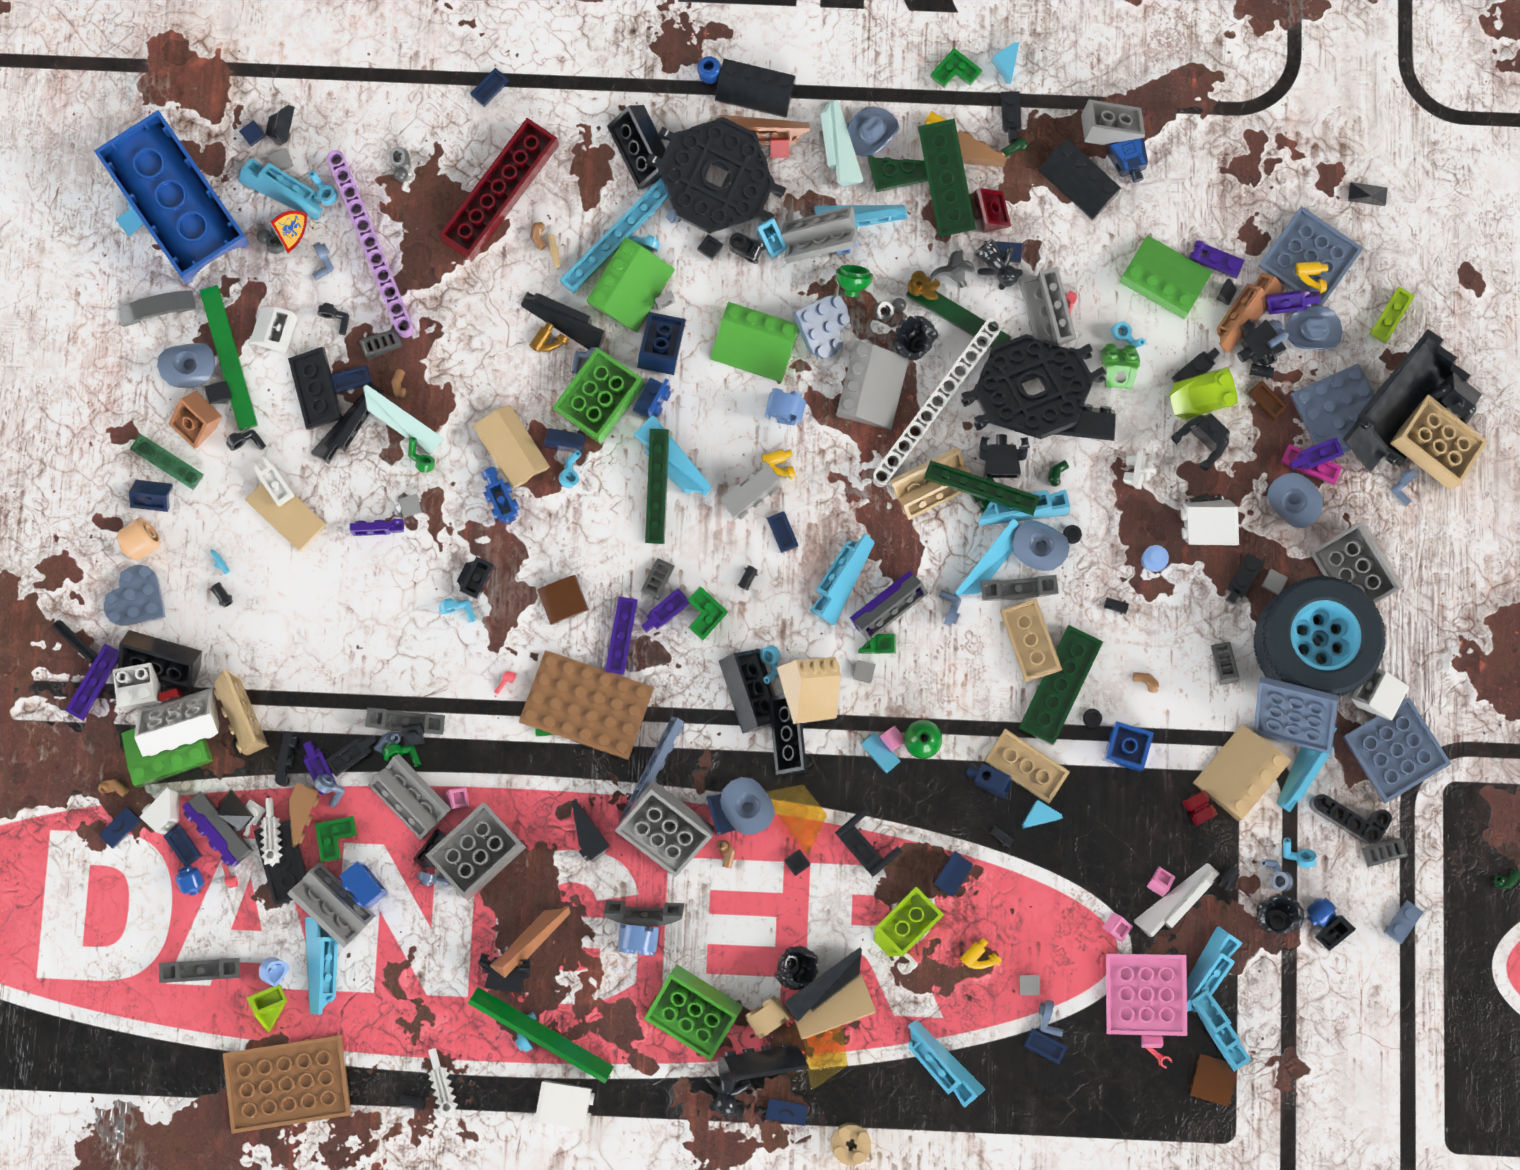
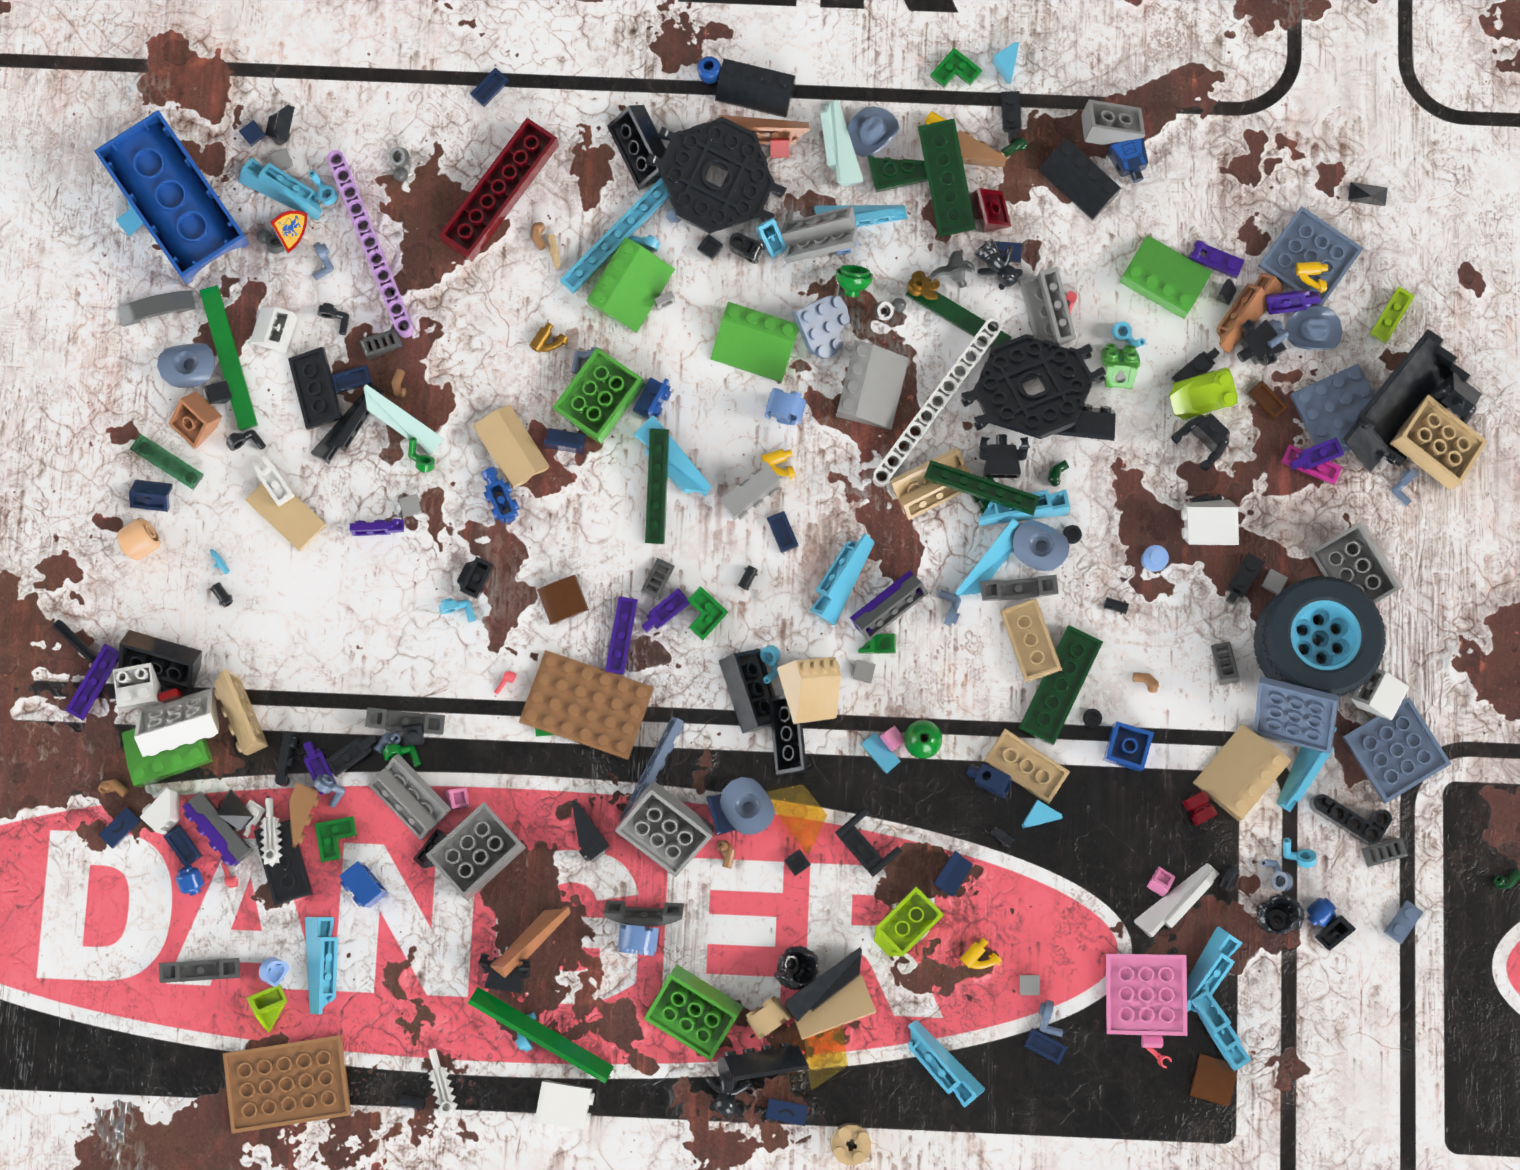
(136, 598): sand blue plate -> none
(330, 905): light grey slope -> none
(428, 879): sand blue plate -> none
(565, 319): black wedge -> none
(568, 477): medium azure plate -> none
(661, 343): dark blue slope -> none
(915, 337): black hair -> none
(1117, 926): bright pink slope -> none
(1138, 461): white hips -> none
(1263, 371): black pin -> none
(1295, 499): sand blue hat -> none

